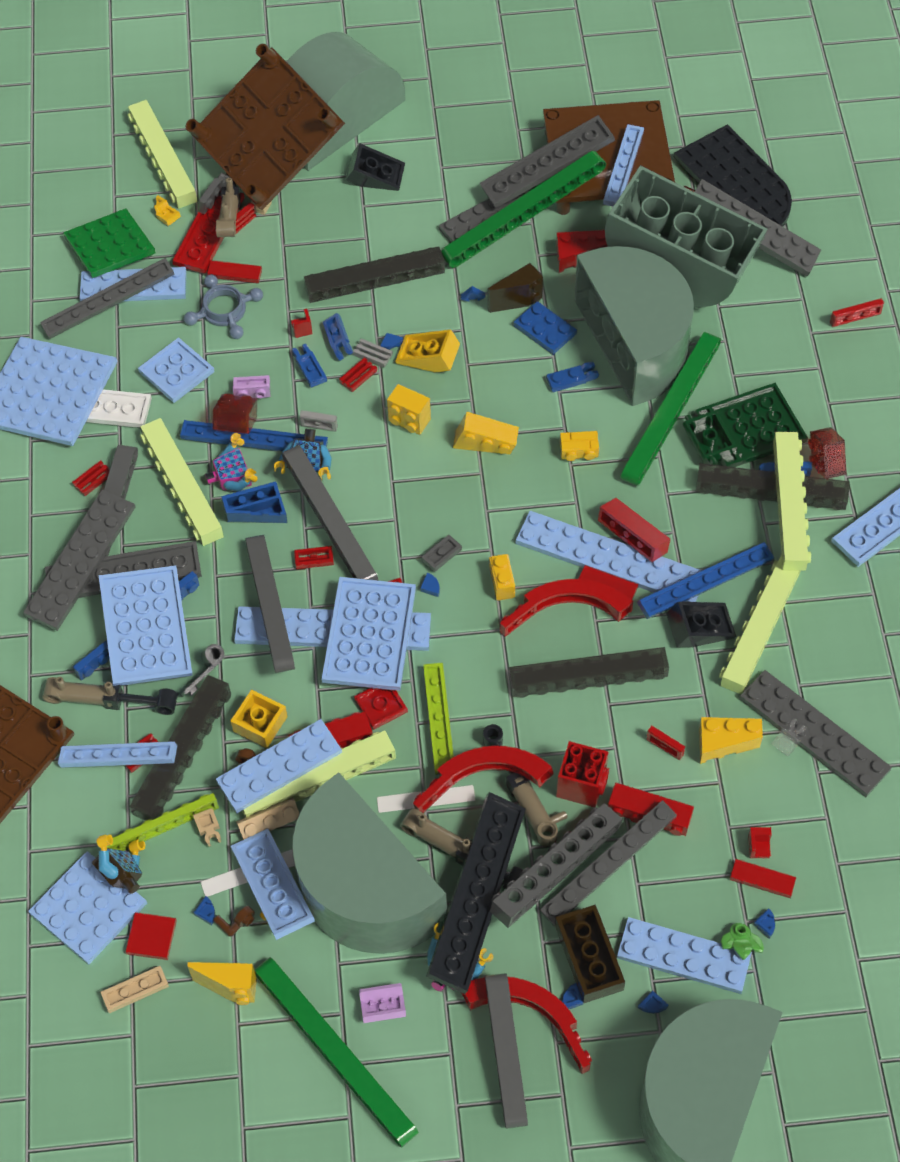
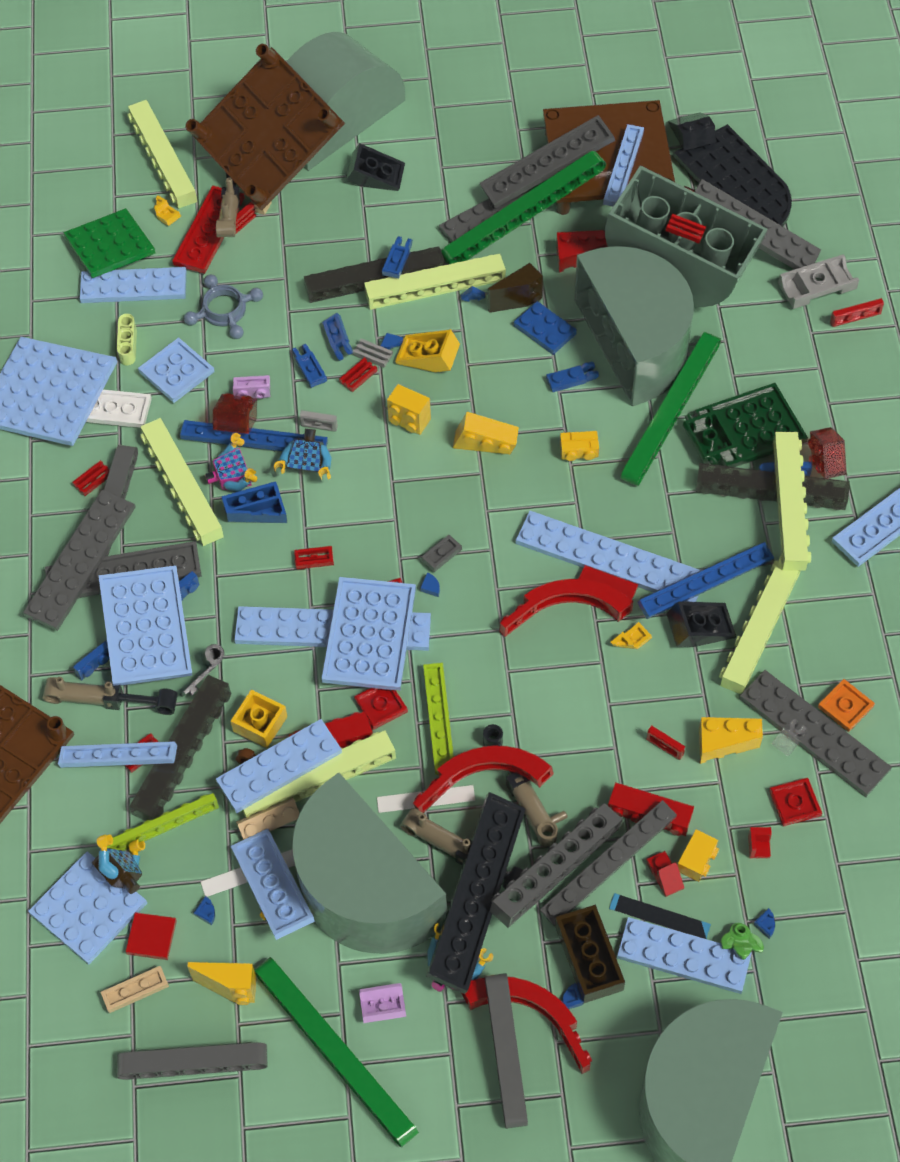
(107, 298): dark grey plate -> none
(126, 339): none -> yellowish green beam
(192, 1061): none -> dark grey beam
(207, 824): tan plate -> none
(213, 191): dark grey hinge -> none
(235, 271): red tile -> none
(243, 918): reddish brown plate -> none
(270, 604): dark grey beam -> none
(302, 326): red panel -> none
(328, 514): dark grey beam -> none
(397, 258): none -> blue hinge
(435, 281): none -> yellowish green brick
(502, 577): yellow brick -> none
(583, 774): red brick -> none
(588, 672): clear smoke brick -> none
(633, 638): none -> yellow slope
(634, 529): red brick -> none
(653, 1004): blue tile -> none
(659, 916): none -> black sticker
(665, 873): none -> red slope
(686, 227): none -> red tile
(694, 130): none -> black slope
(698, 855): none -> yellow brick
(763, 878): red tile -> none
(795, 802): none -> red tile
(802, 286): none -> light grey piece
(846, 705): none -> orange plate

